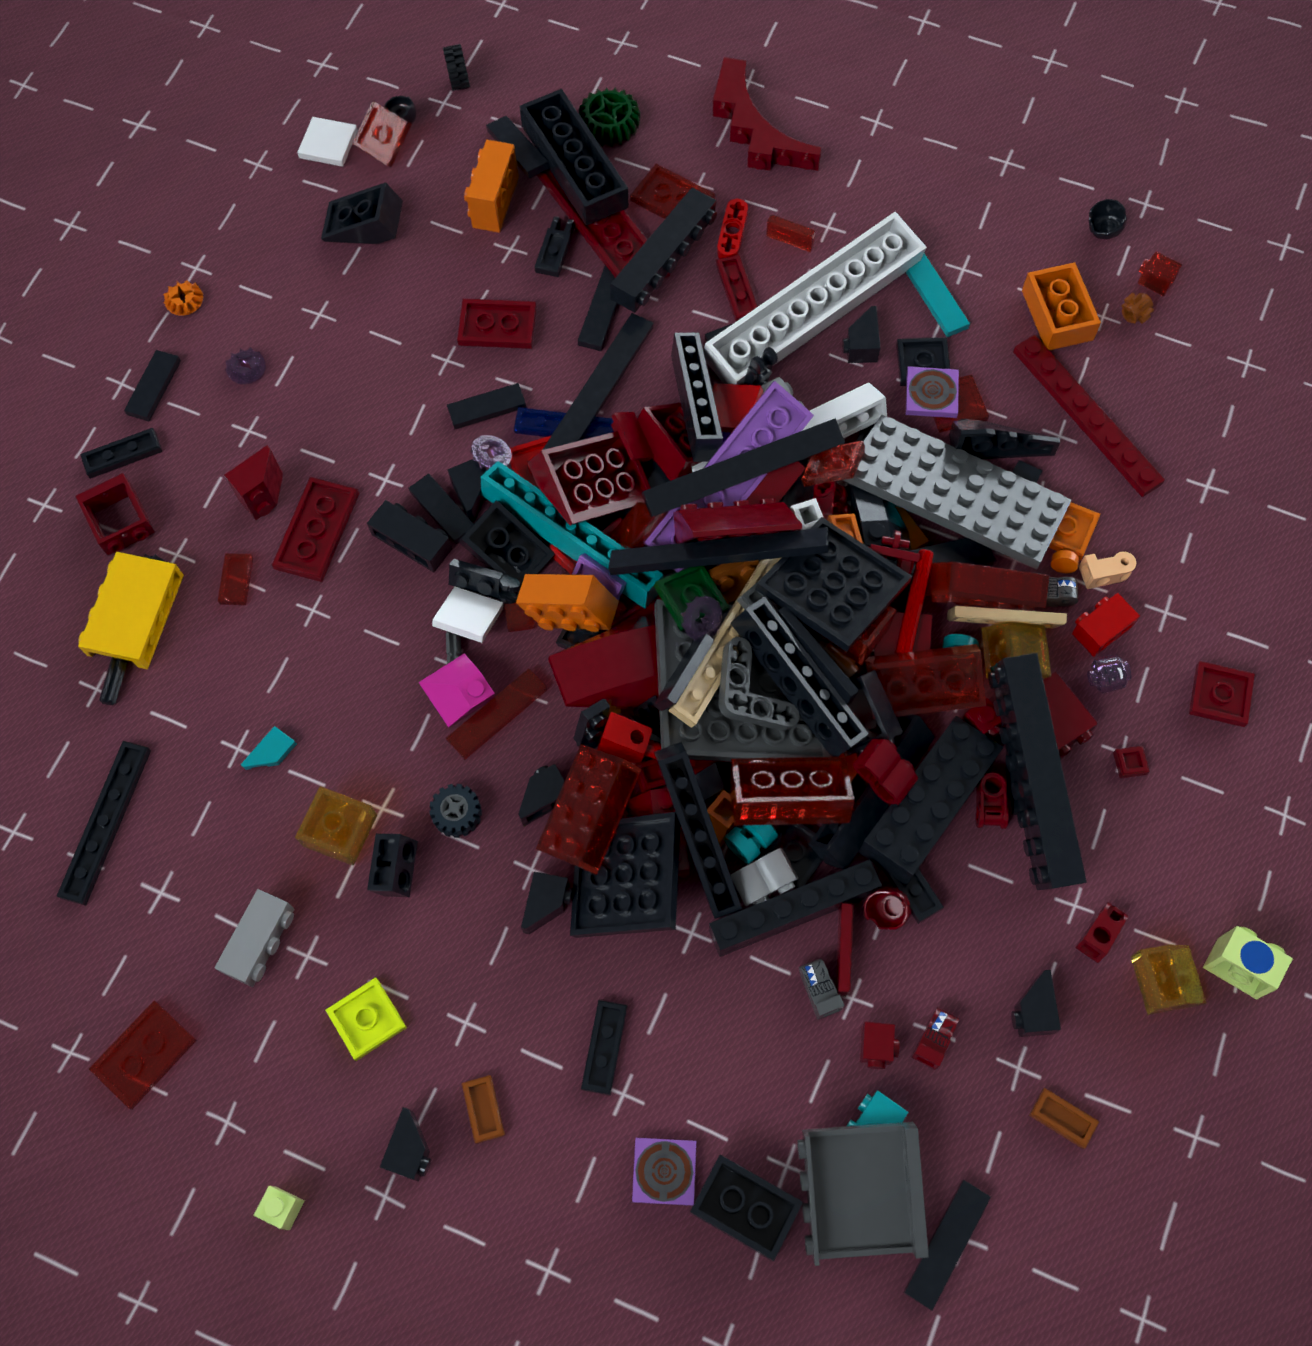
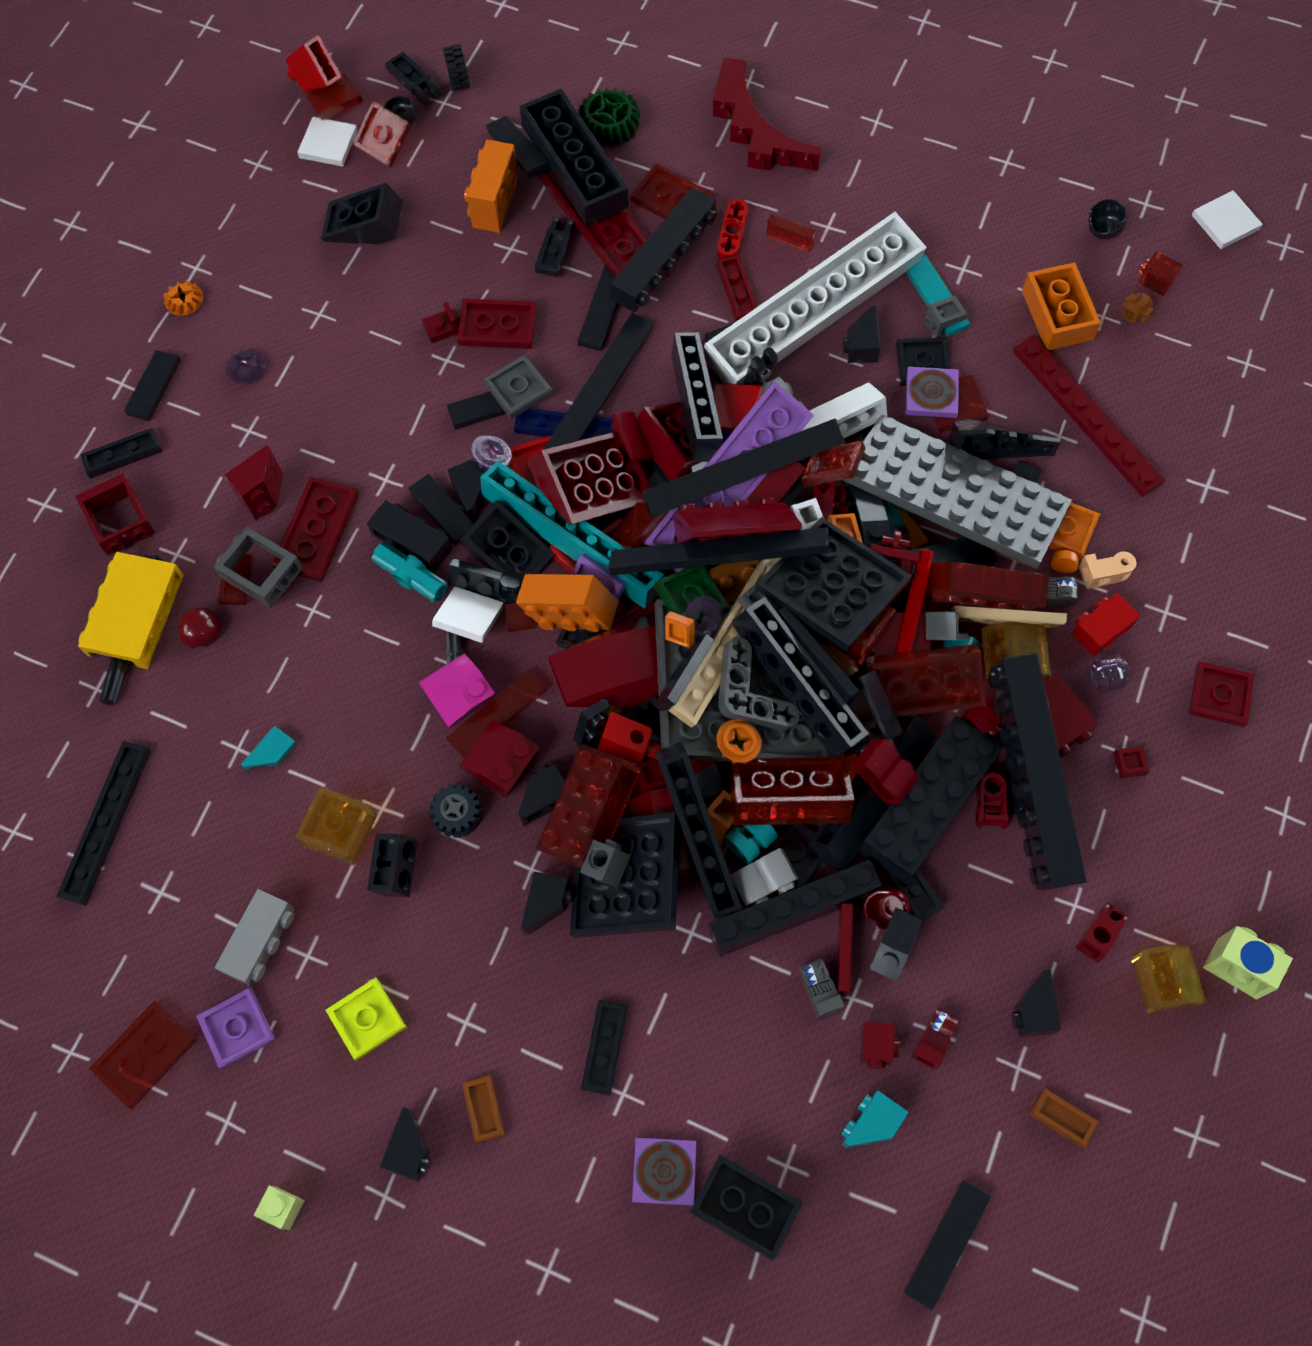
(199, 627): none -> dark red hair
(235, 1028): none -> medium lavender tile
(277, 581): none -> dark grey window
(312, 65): none -> red torso
(334, 98): none -> clear red tile
(409, 572): none -> teal piece
(412, 77): none -> black hinge
(442, 324): none -> dark red bracket
(499, 757): none -> dark red slope
(518, 386): none -> dark grey tile
(597, 867): none -> dark grey brick
(679, 629): none -> orange tile
(744, 732): none -> orange gear
(863, 1191): dark grey panel -> none
(896, 944): none -> black slope
(943, 626): none -> dark grey panel
(944, 314): none -> dark grey bracket
(1227, 219): none -> white tile

